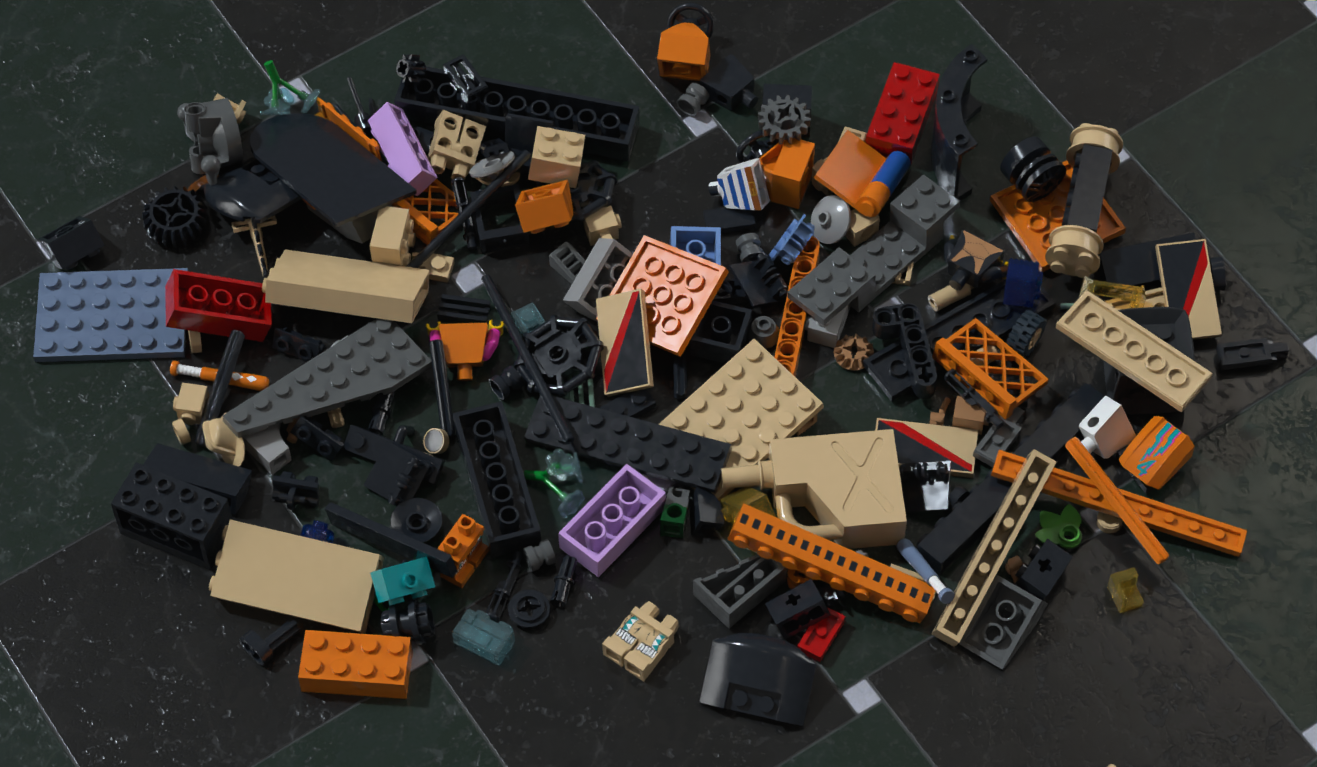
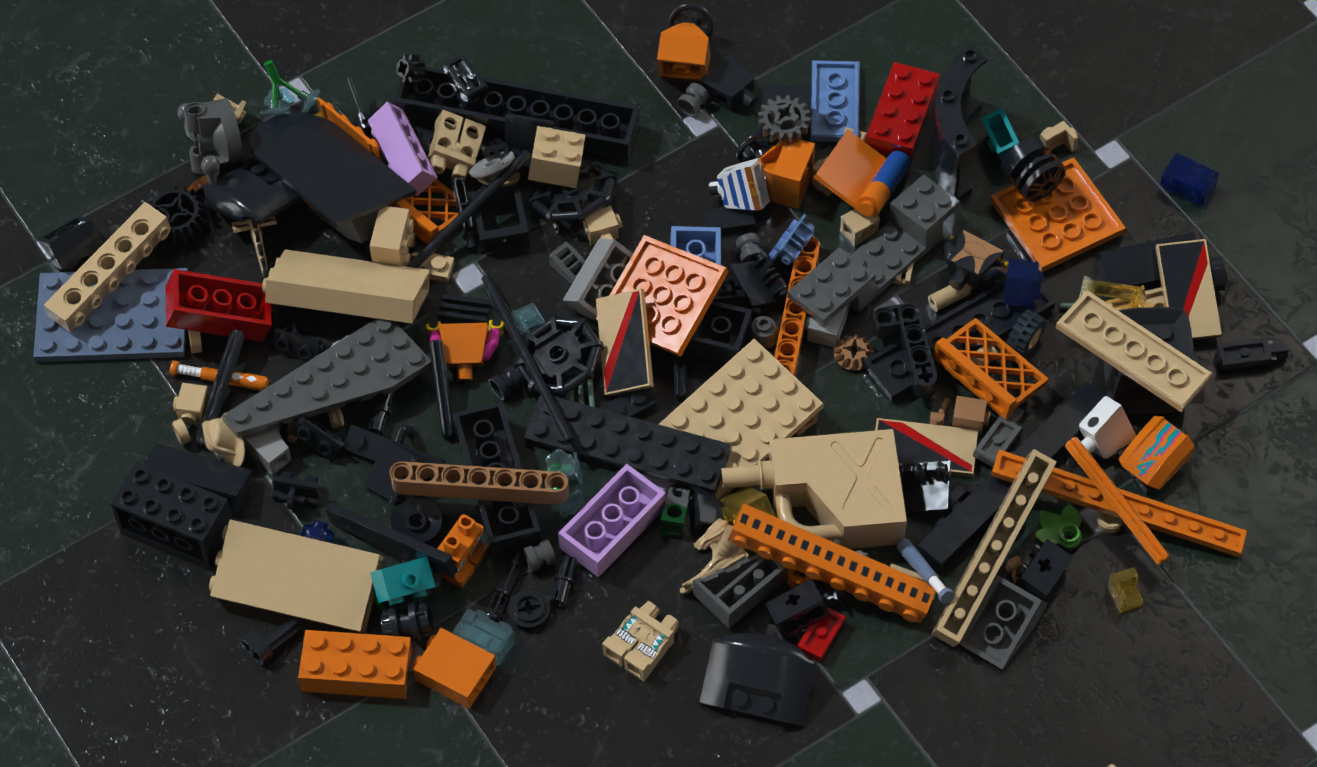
(110, 254): none -> tan brick
(436, 441): tile -> none
(454, 667): none -> orange brick
(489, 490): none -> medium nougat beam
(545, 207): orange slope -> none
(724, 552): none -> tan hair
(831, 219): light grey dish -> none
(834, 99): none -> medium blue tile
(972, 397): black piece -> none
(1000, 132): none -> teal brick
(1058, 135): none -> tan bracket
(1076, 243): brick -> none
(1189, 179): none -> clear blue brick

